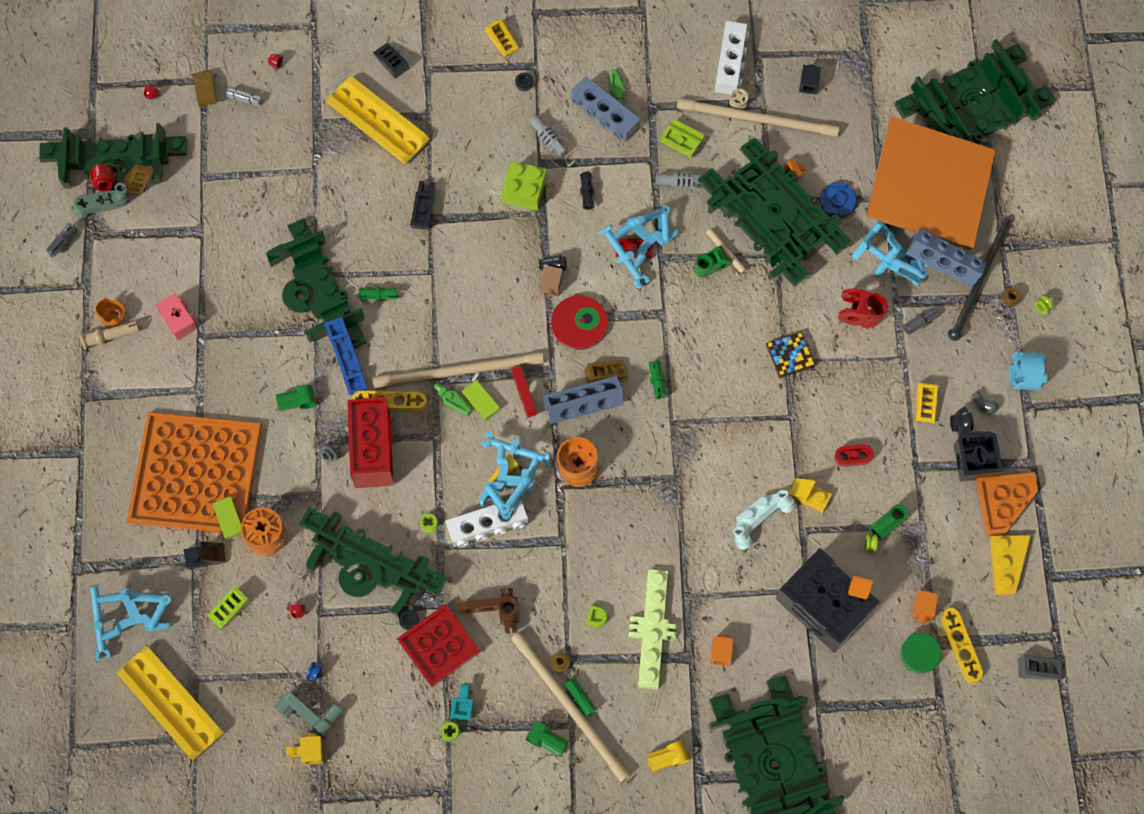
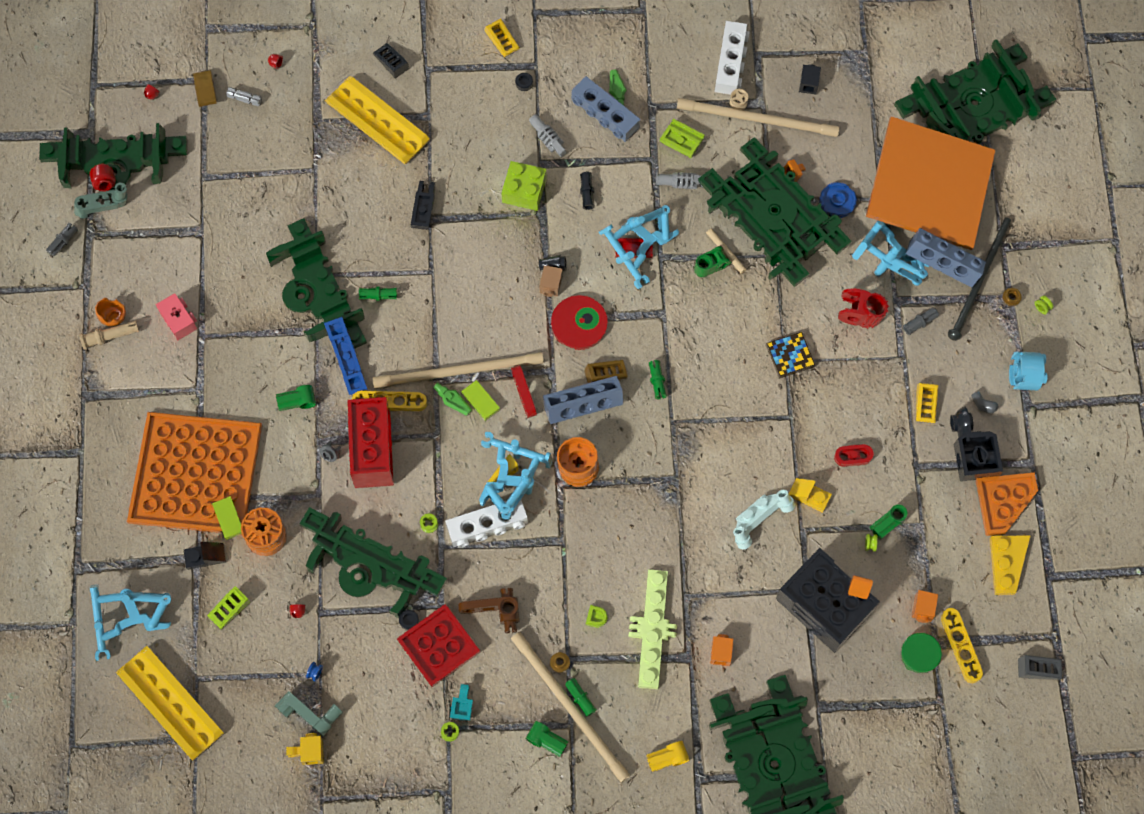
(137, 178): pearl gold slope -> none

